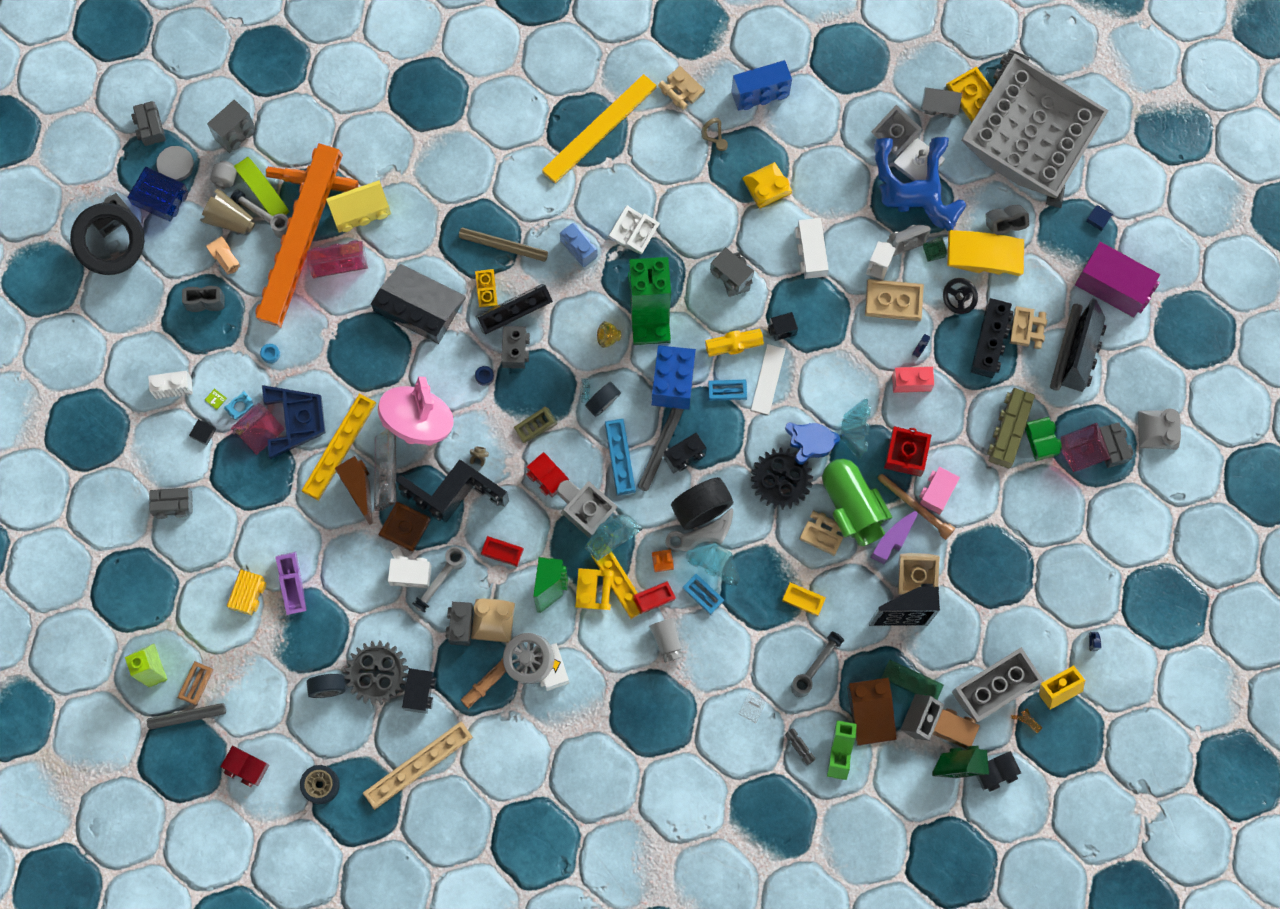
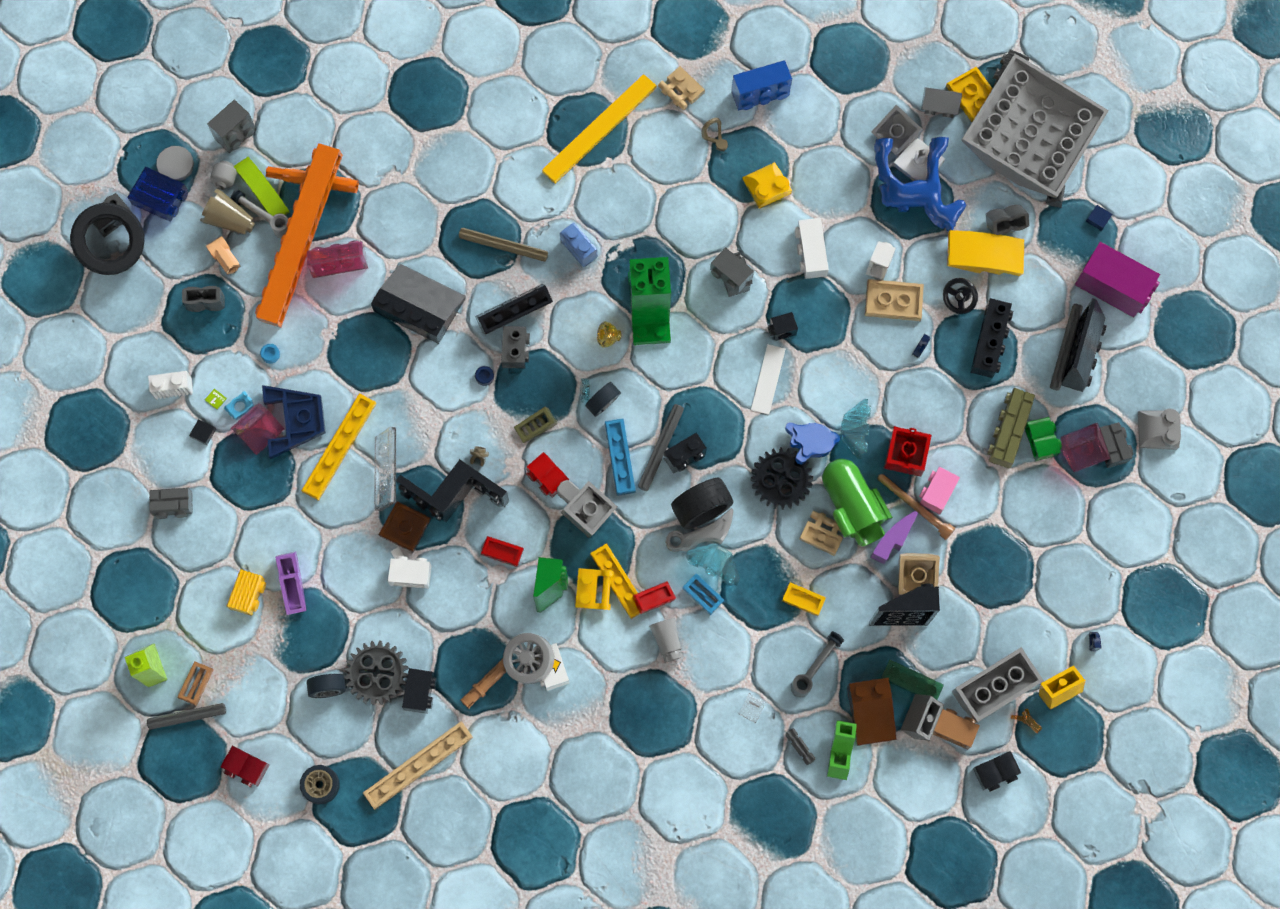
(148, 123): dark grey brick -> none
(354, 477): reddish brown slope -> none
(359, 206): light yellow slope -> none
(415, 414): bright pink bracket -> none
(421, 604): light grey piece -> none
(460, 623): dark grey brick -> none
(486, 288): yellow slope -> none
(493, 620): tan slope -> none
(611, 535): clear light blue slope -> none
(633, 230): white slope -> none
(662, 560): orange tile -> none
(673, 377): blue brick -> none
(727, 390): dark azure tile -> none
(734, 342): yellow piece -> none
(909, 239): light grey slope -> none
(913, 379): coral brick -> none
(935, 249): clear green slope -> none
(962, 763): dark green slope -> none
(1022, 327): tan plate -> none

